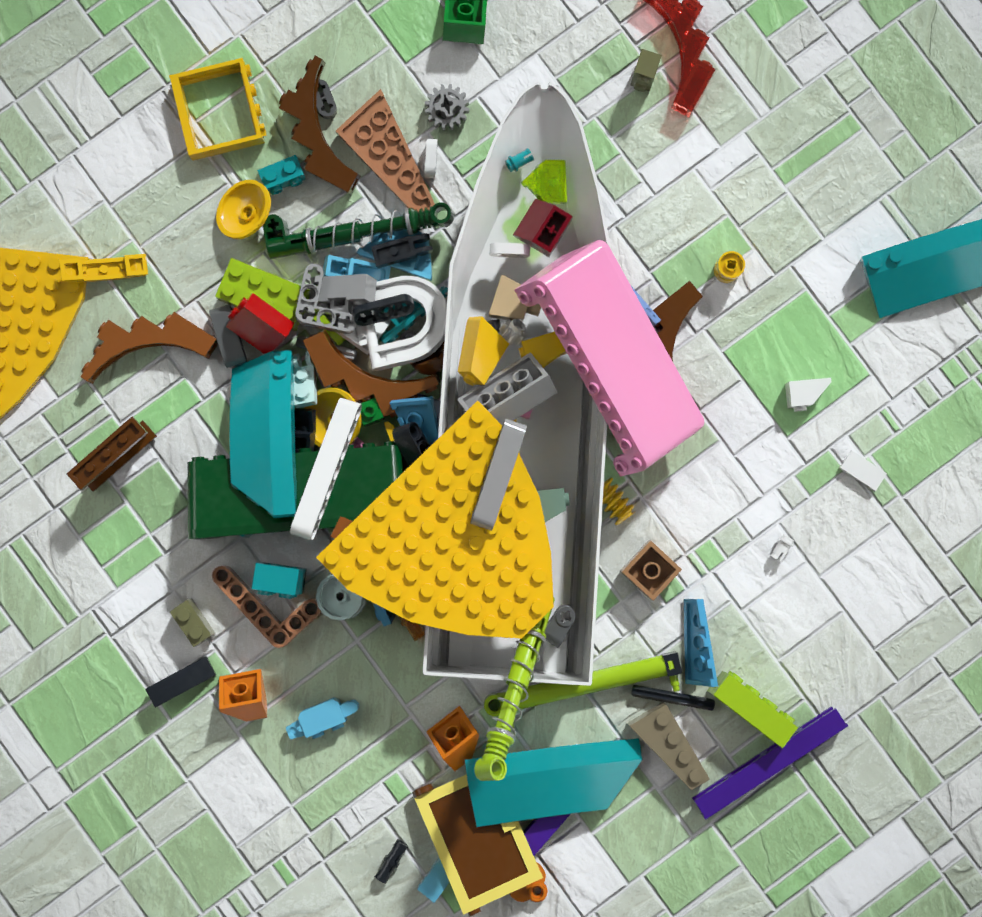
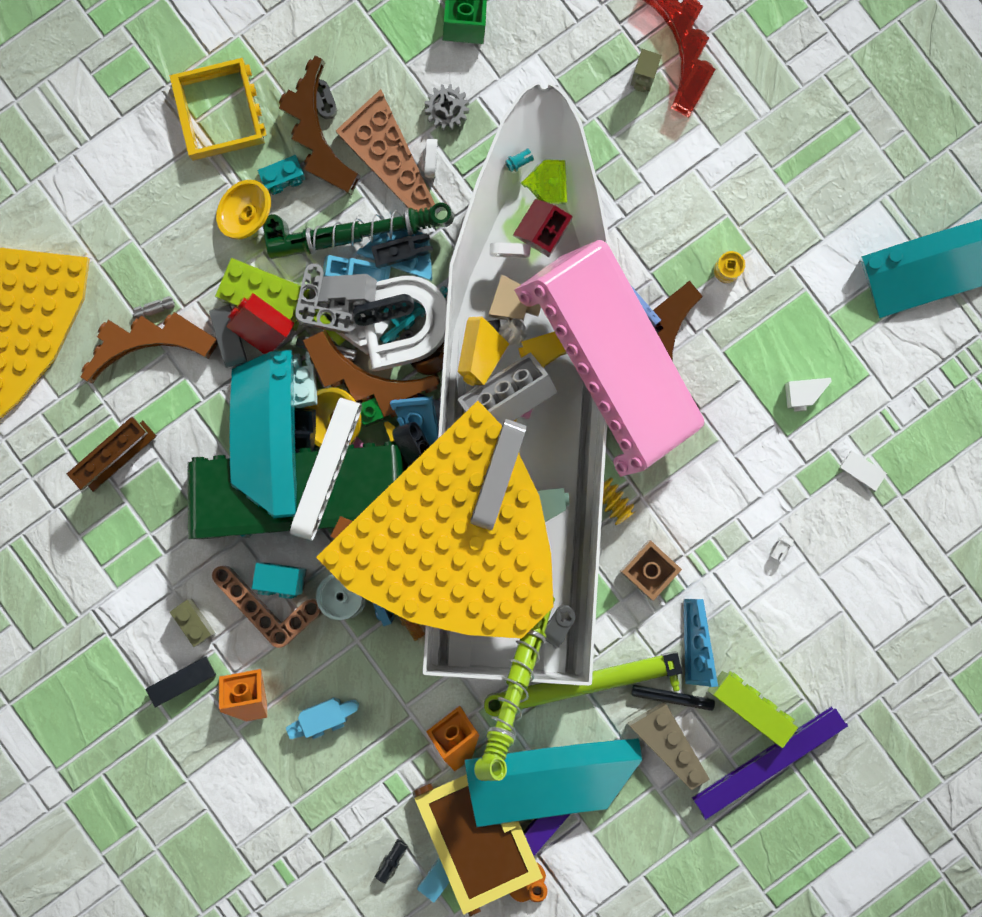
(103, 269): yellow slope -> none
(154, 307): none -> light grey axle

